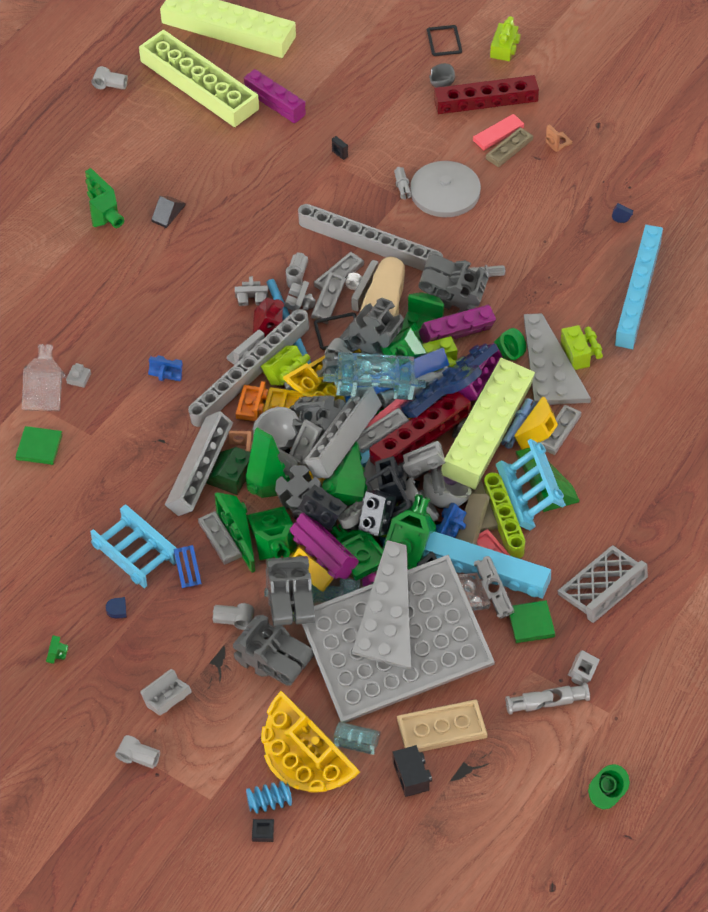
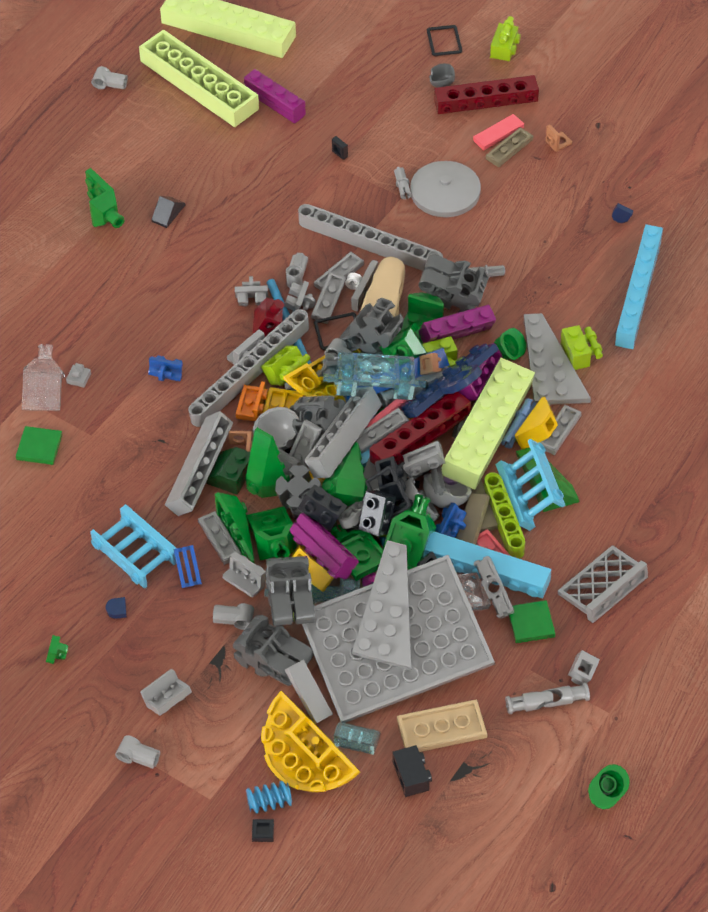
(245, 575): none -> light grey bracket
(308, 691): none -> light grey tile
(429, 364): none -> nougat tile

